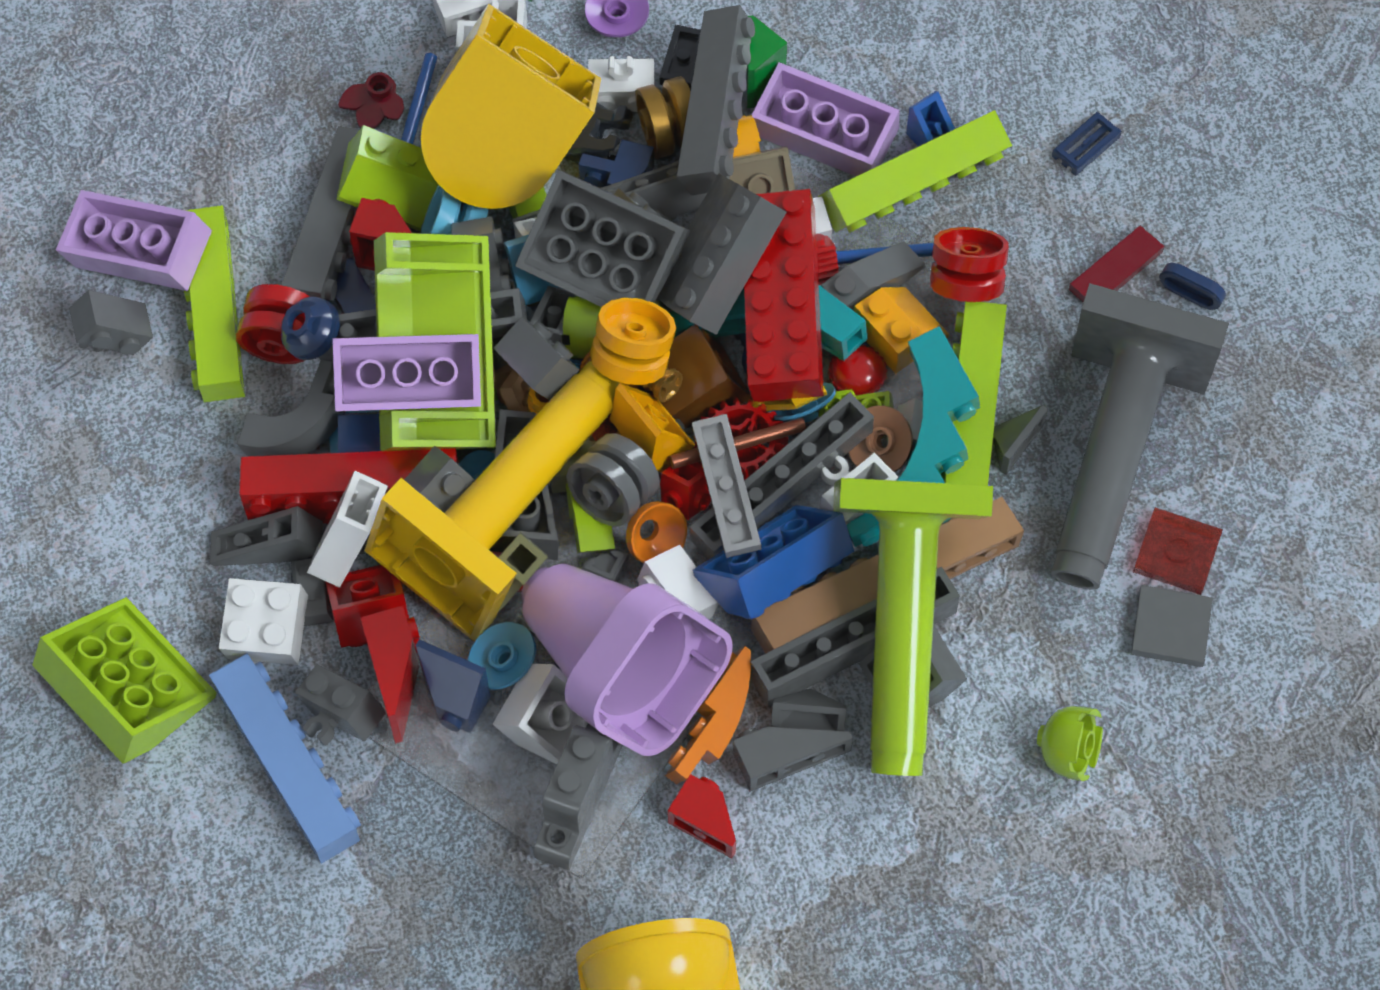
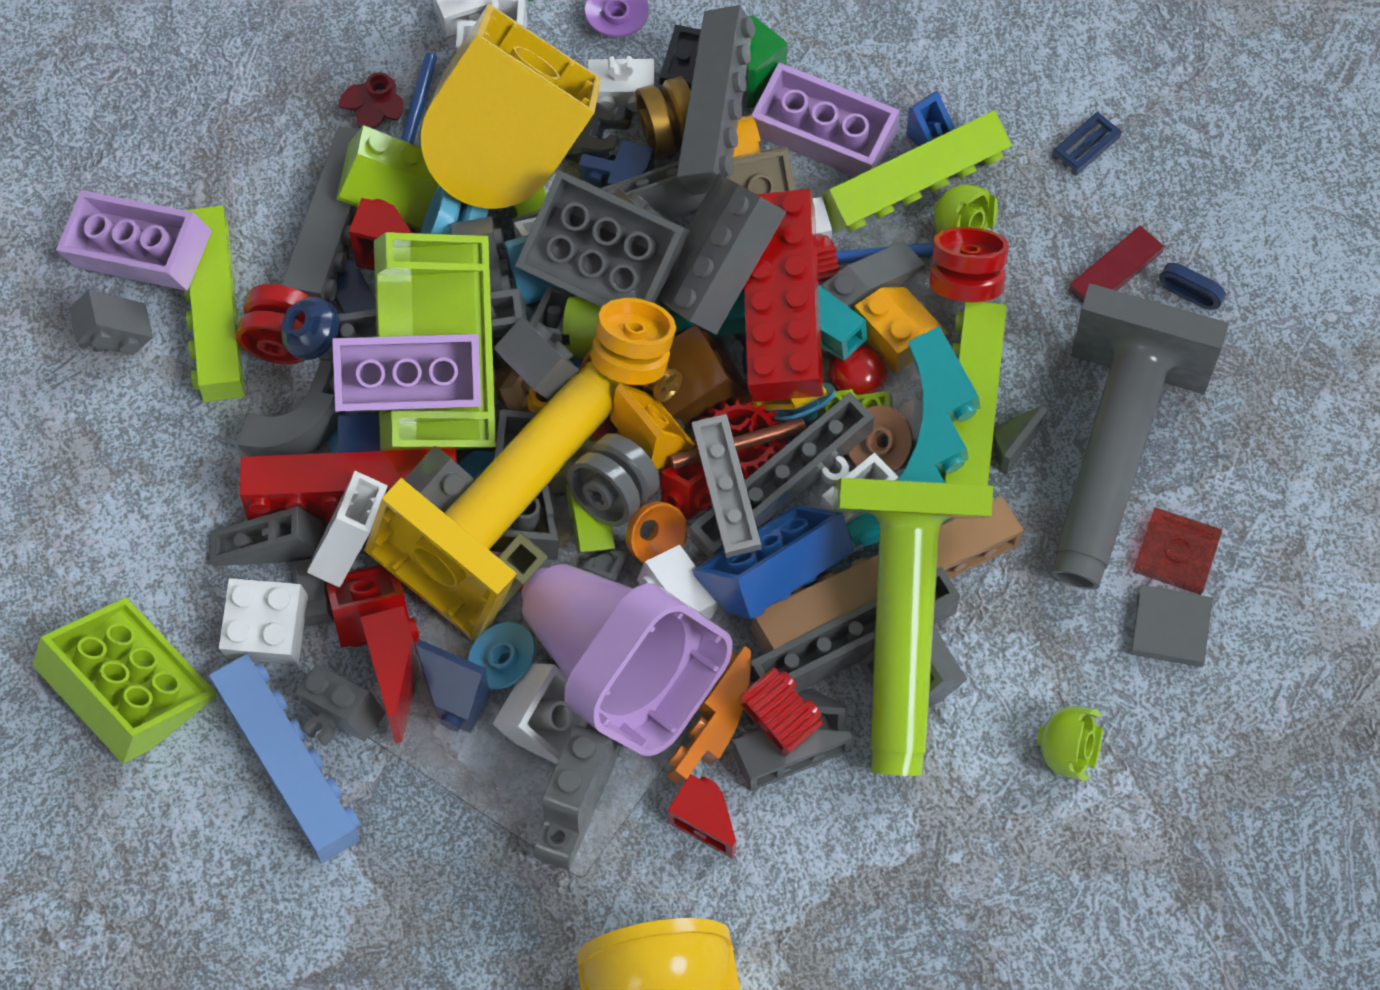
(781, 710): none -> red brick
(965, 207): none -> lime cylinder

